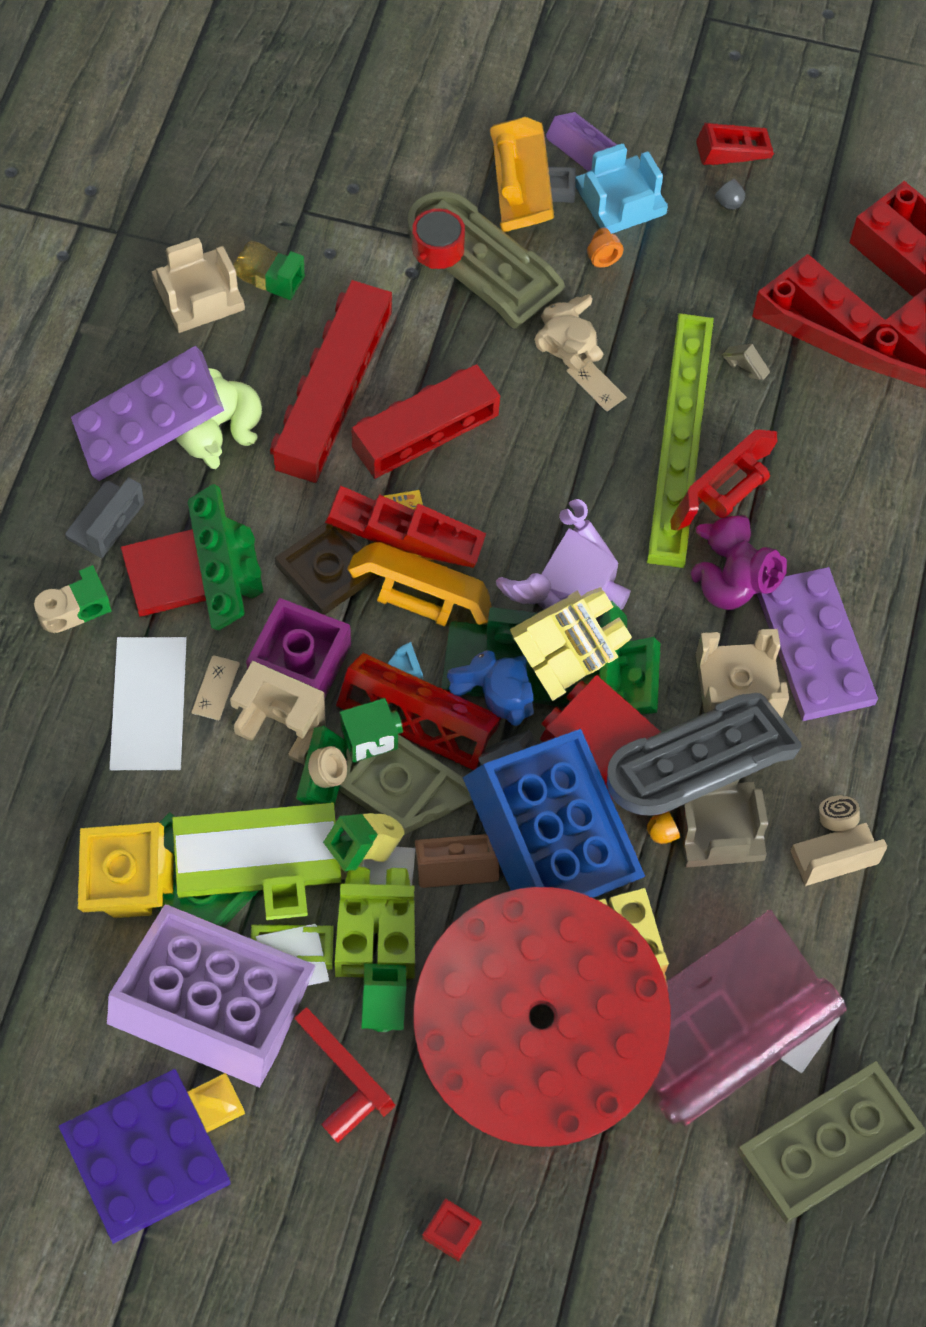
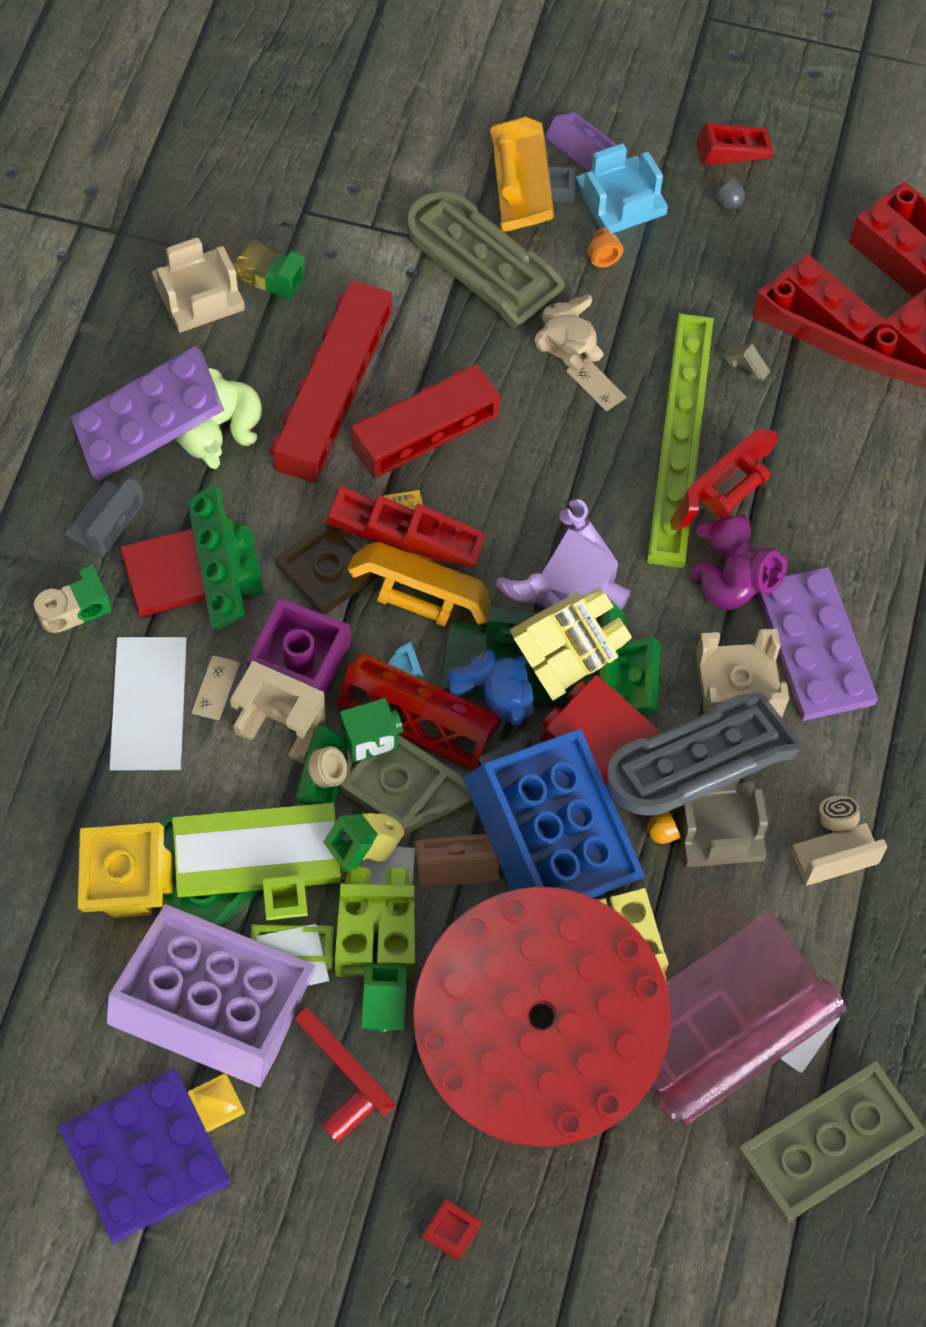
(438, 238): piece -> none

